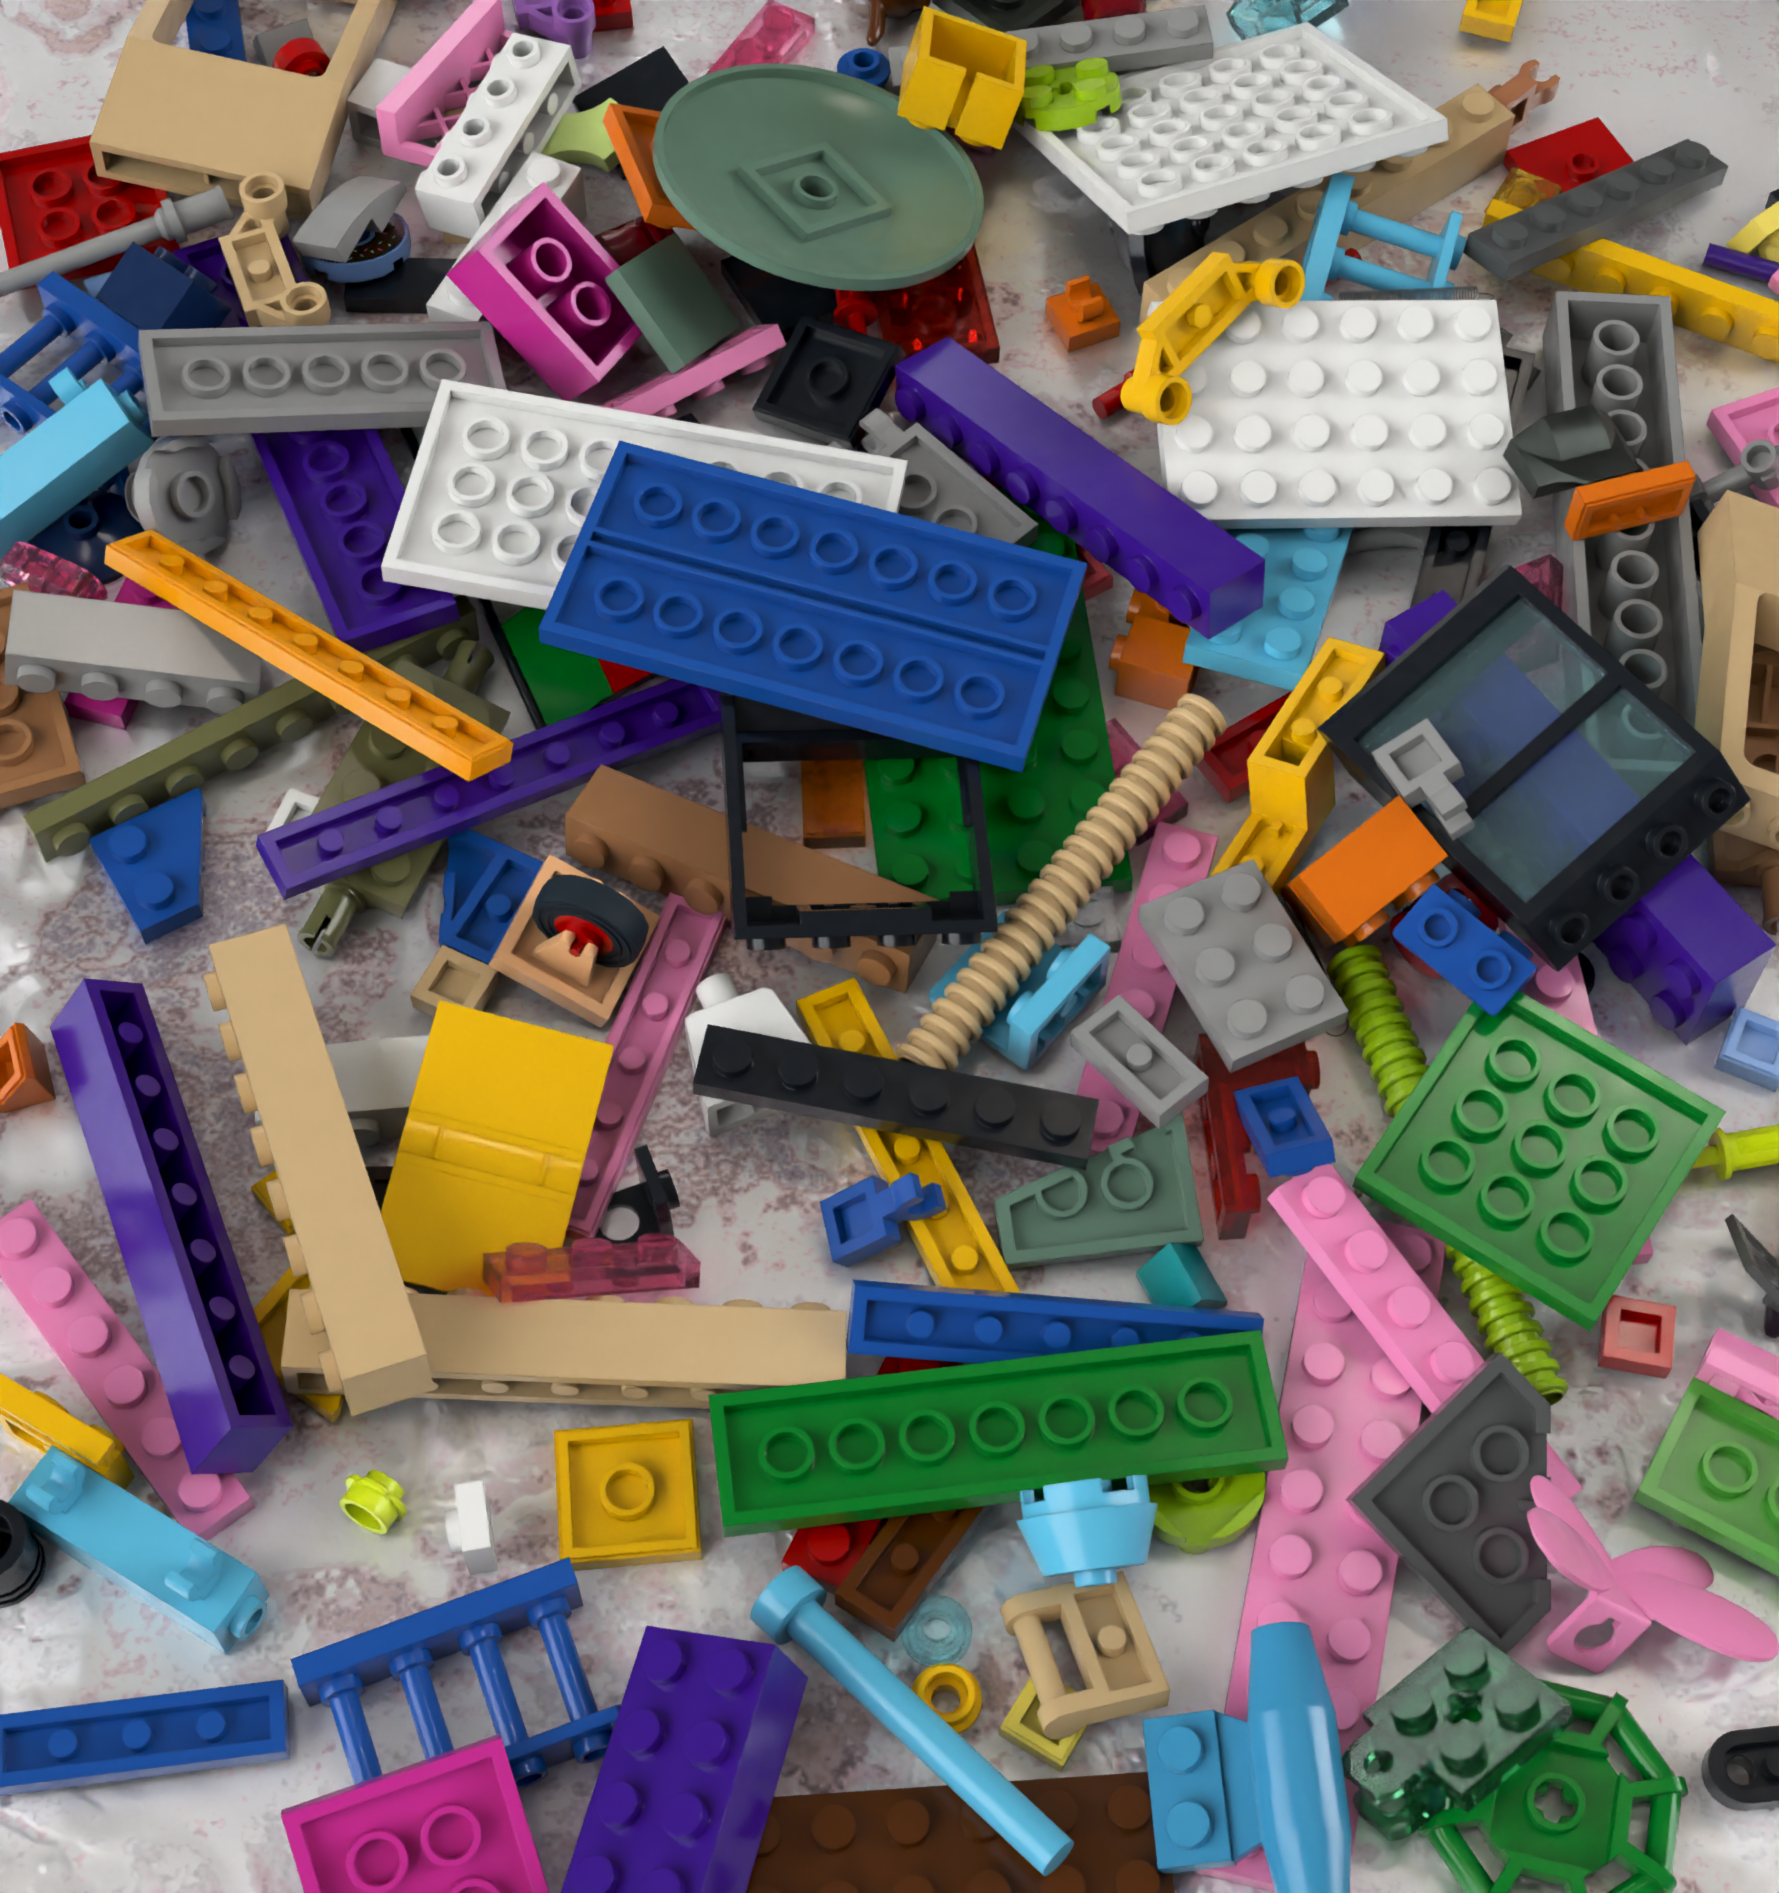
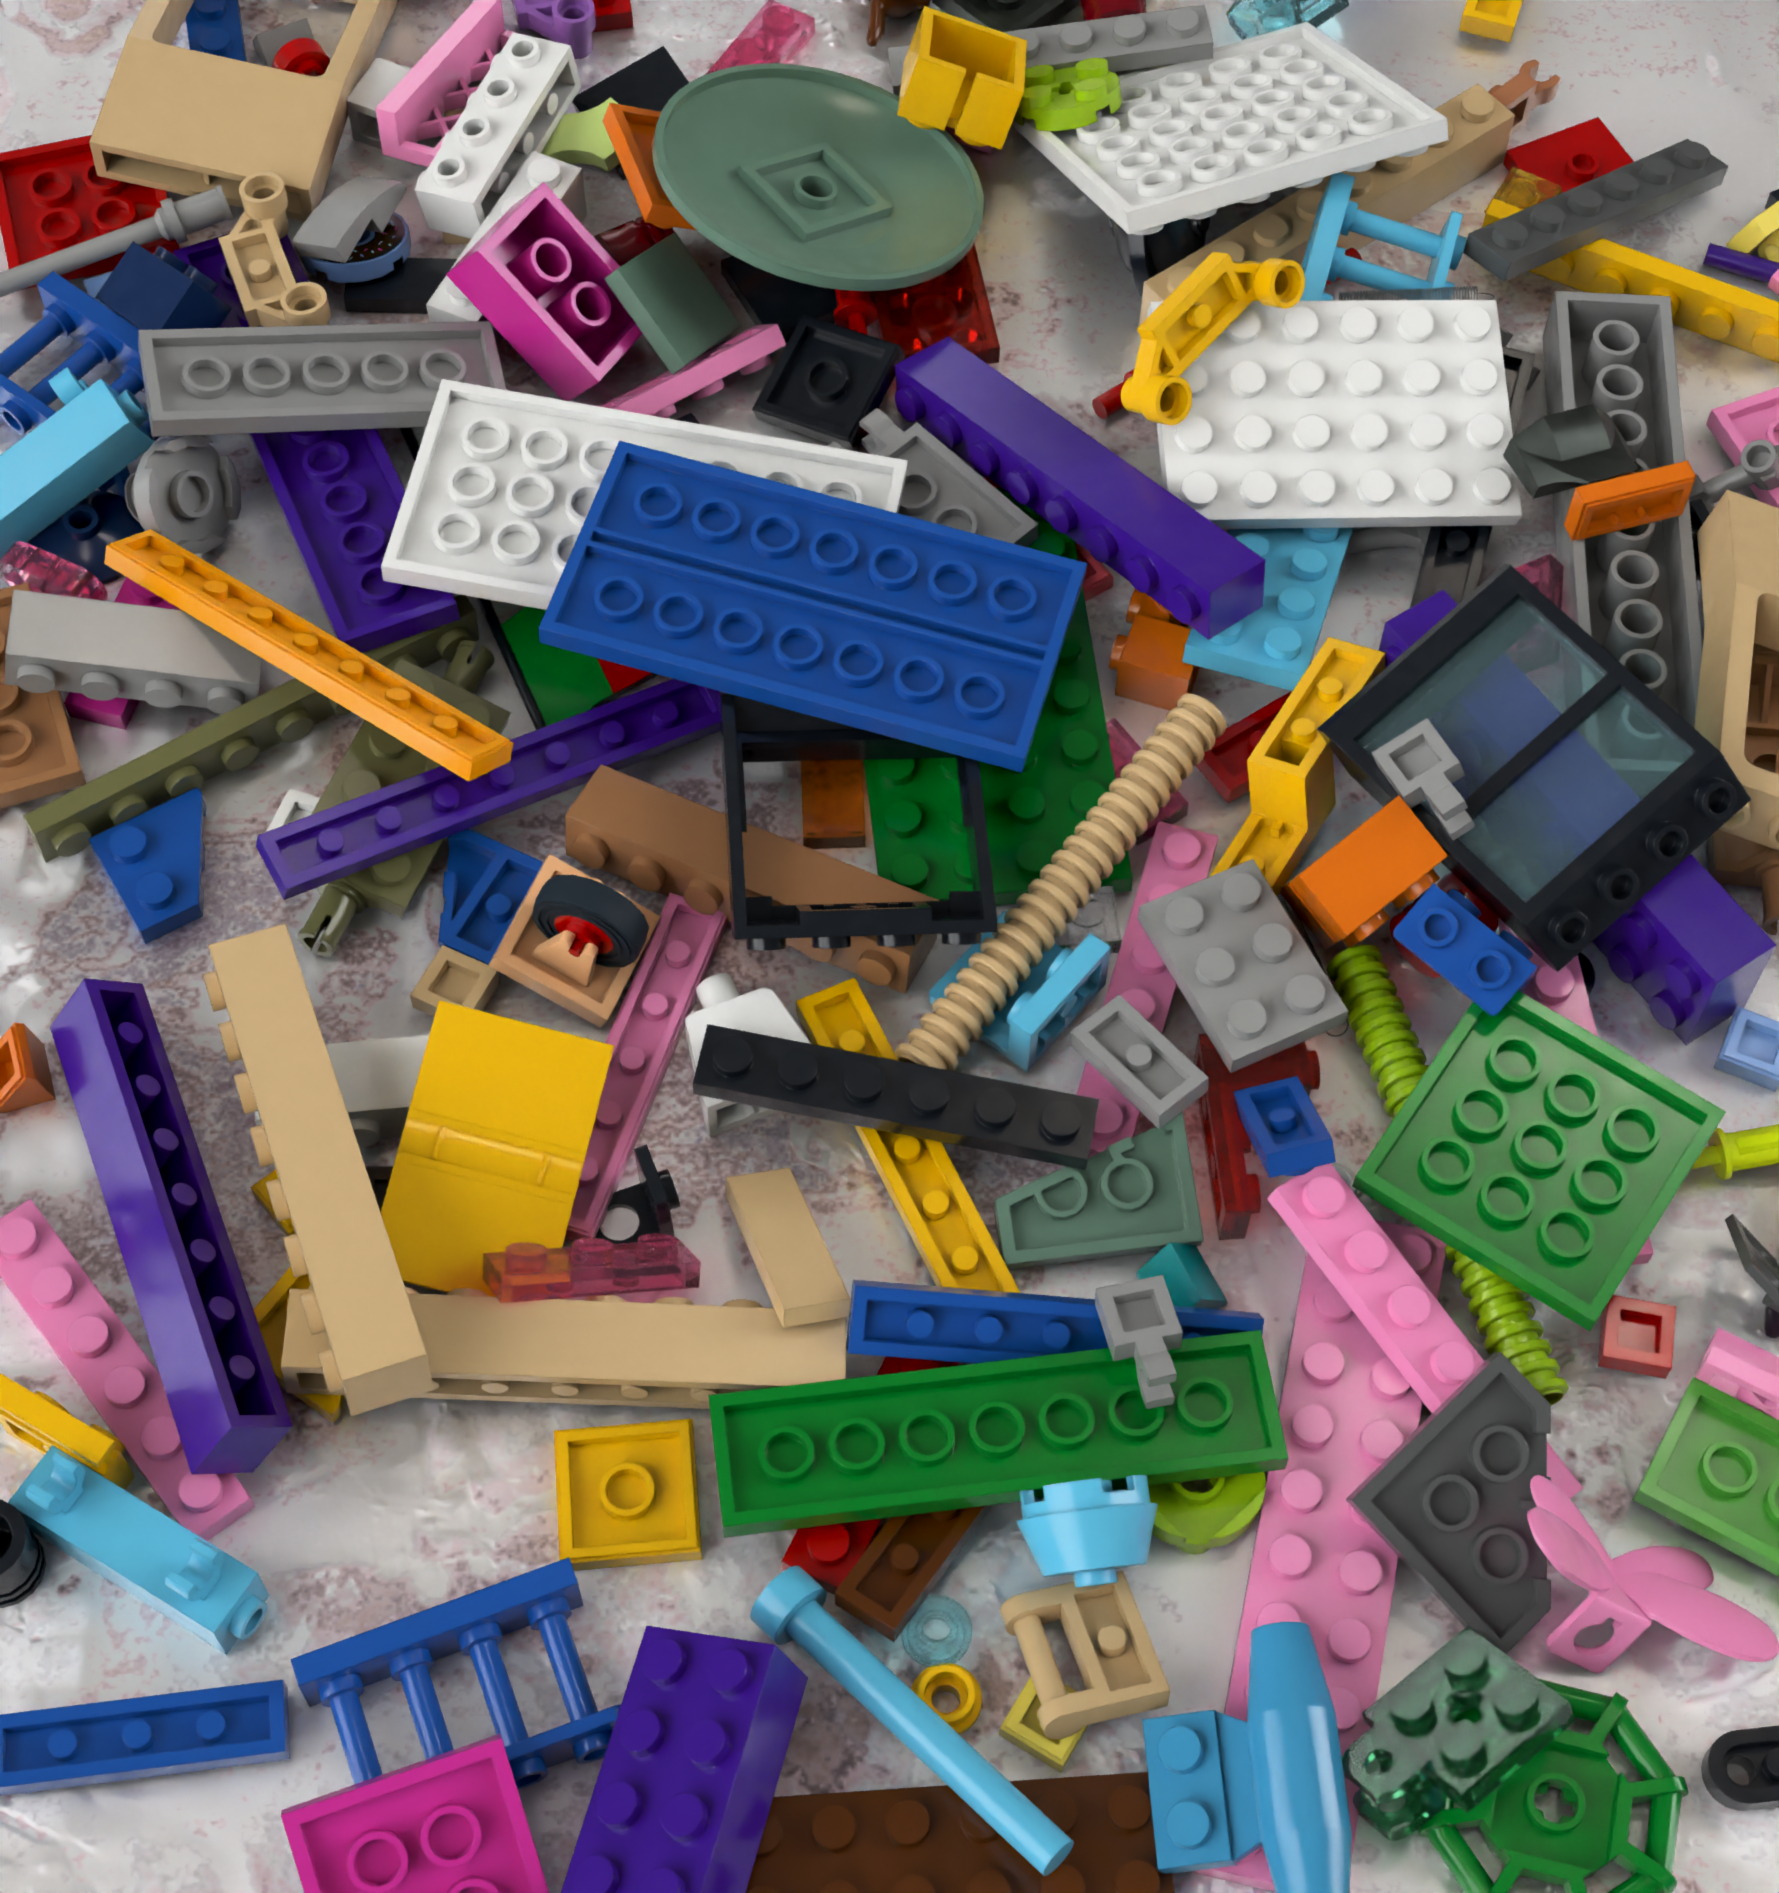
(373, 1501): neon yellow plate -> none
(471, 1528): white plate -> none
(787, 1247): none -> tan tile
(865, 65): blue plate -> none
(867, 1215): blue plate -> none
(1082, 314): orange tile -> none
(1142, 1325): none -> light grey plate

